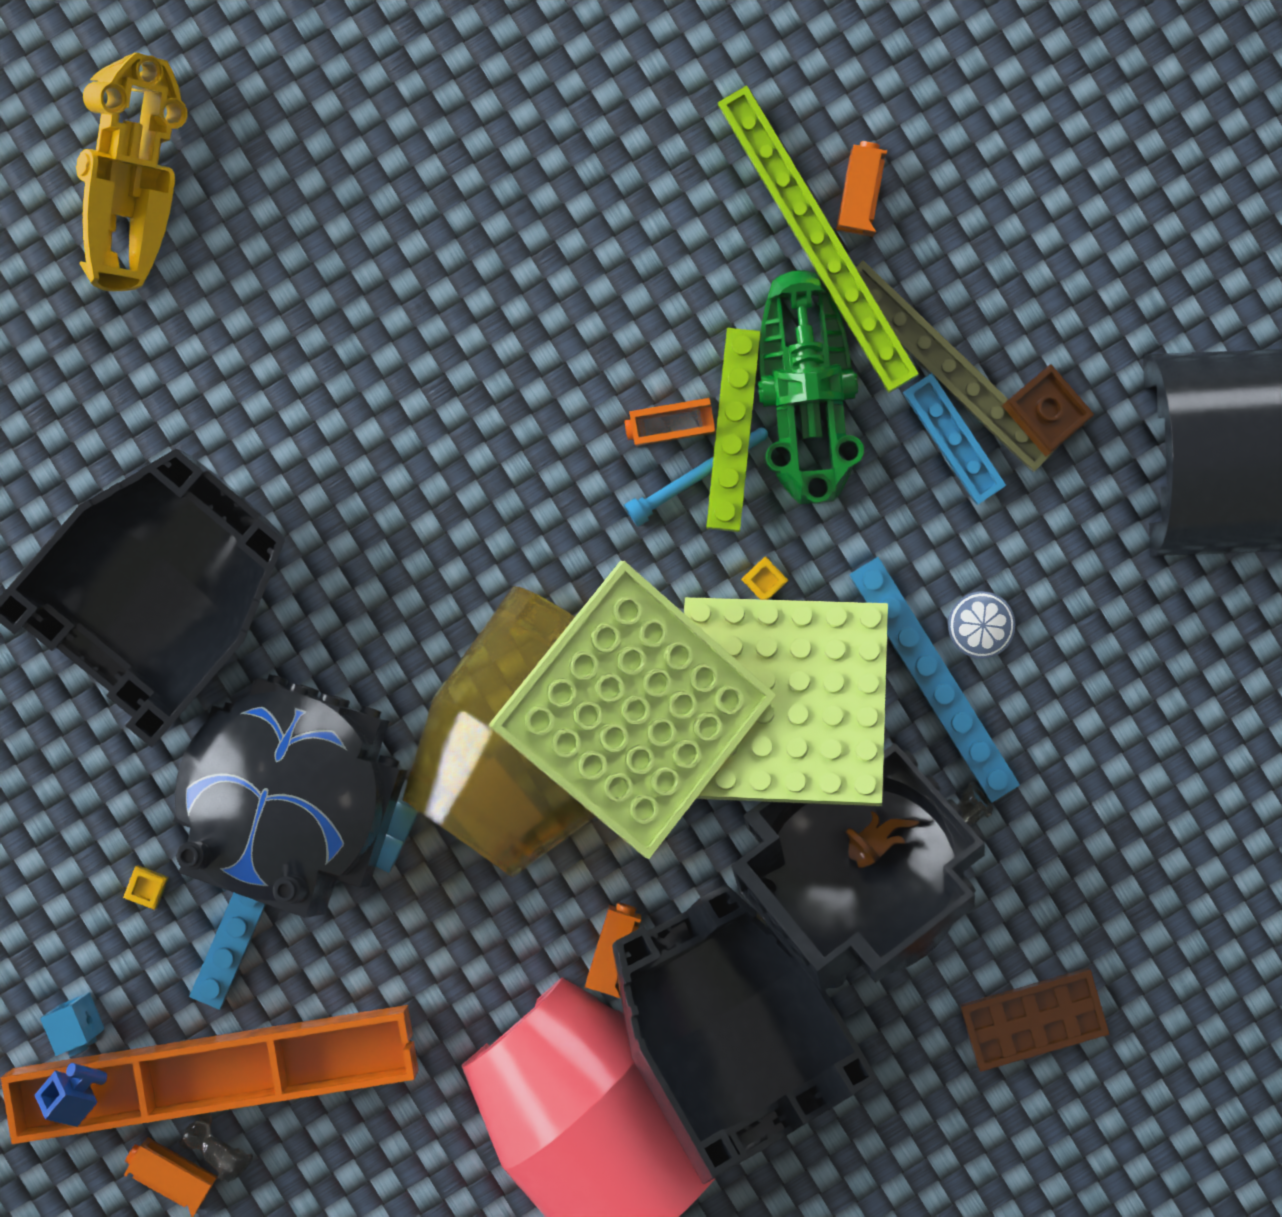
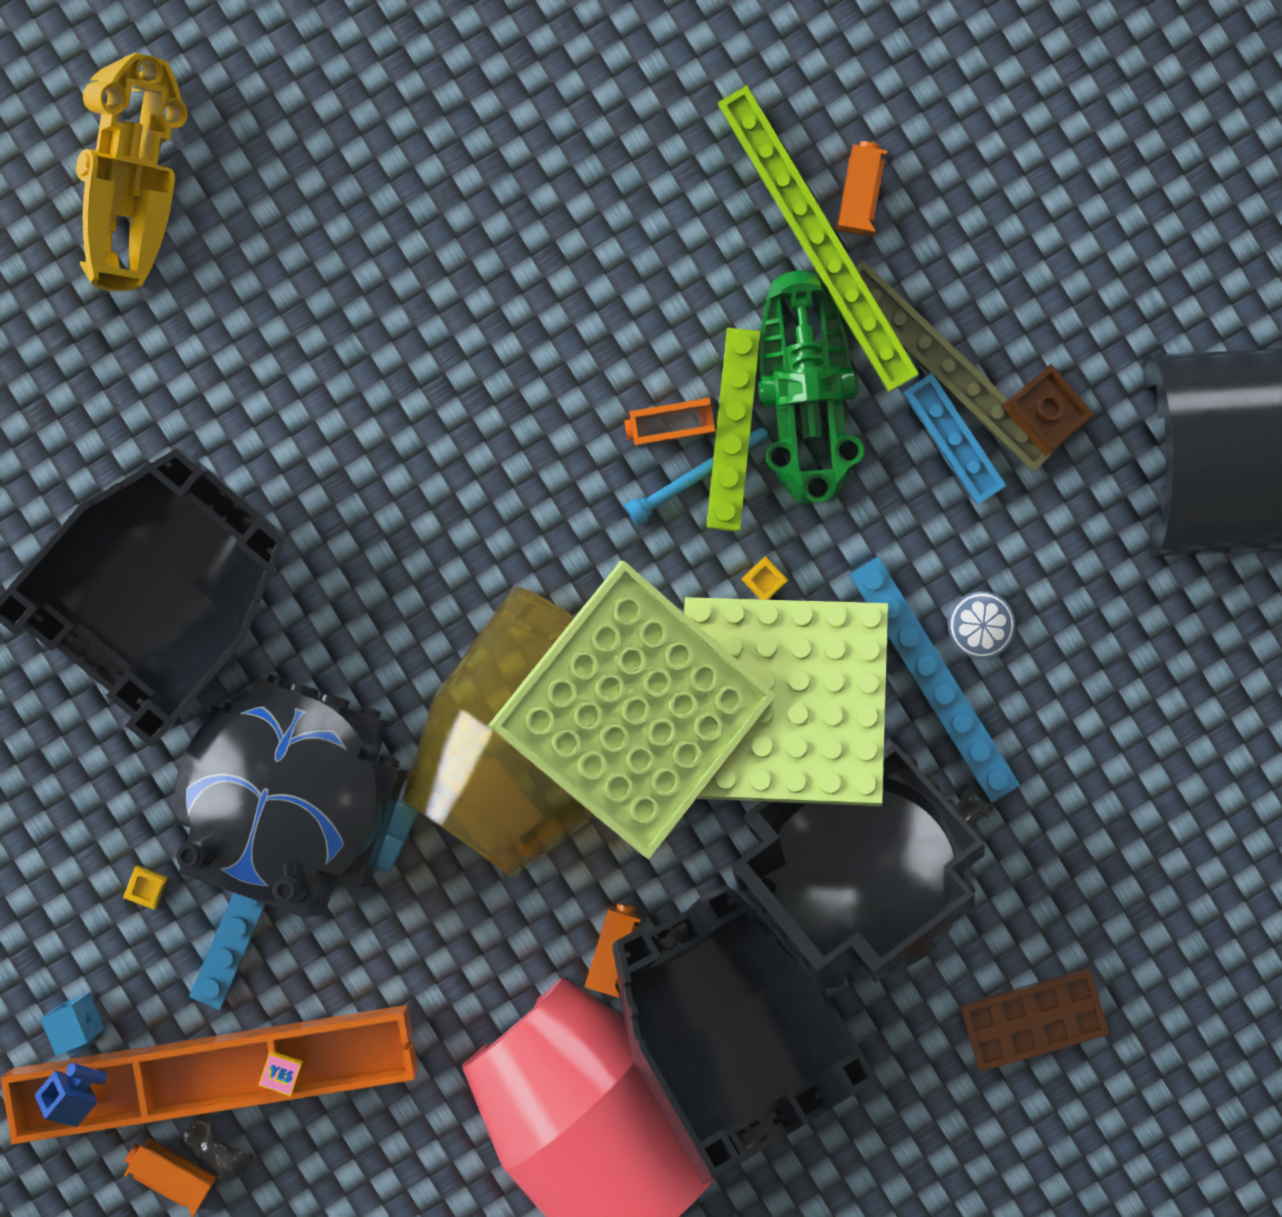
(280, 1073): none -> tile
(873, 841): reddish brown piece -> none

